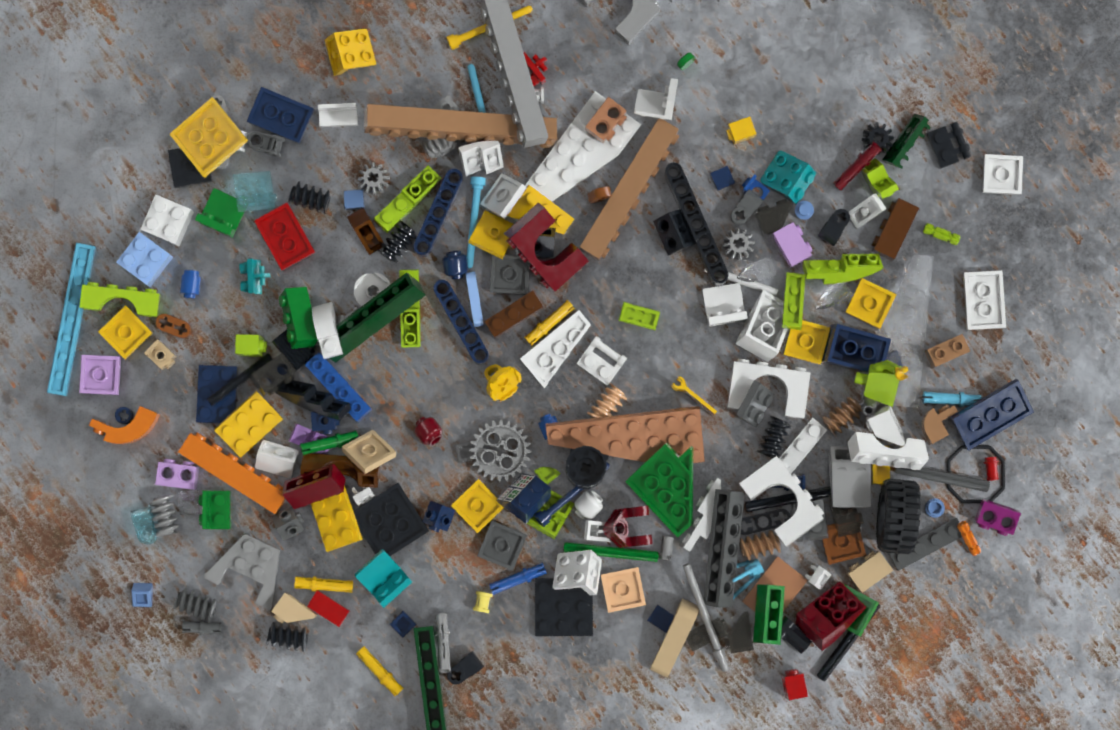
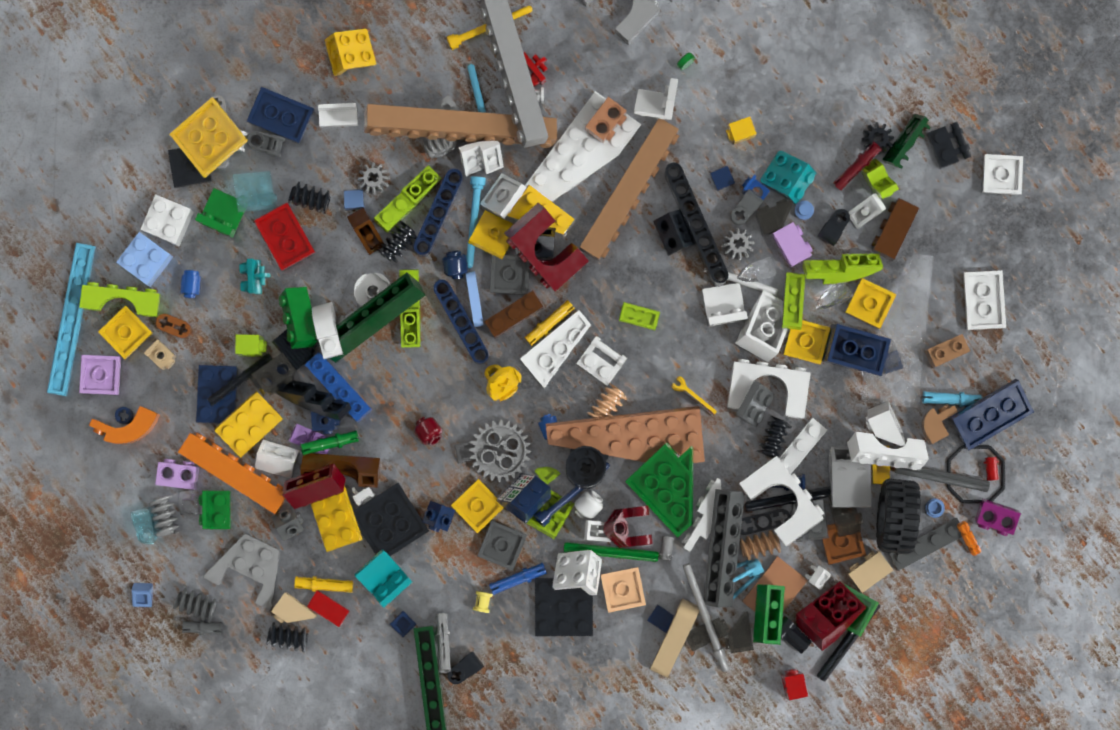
(368, 451): tan plate -> none
(386, 678): yellow pin -> none
(599, 195): dark orange beam -> none
(842, 415): medium nougat piece -> none
(880, 384): lime torso -> none
(941, 234): lime axle -> none

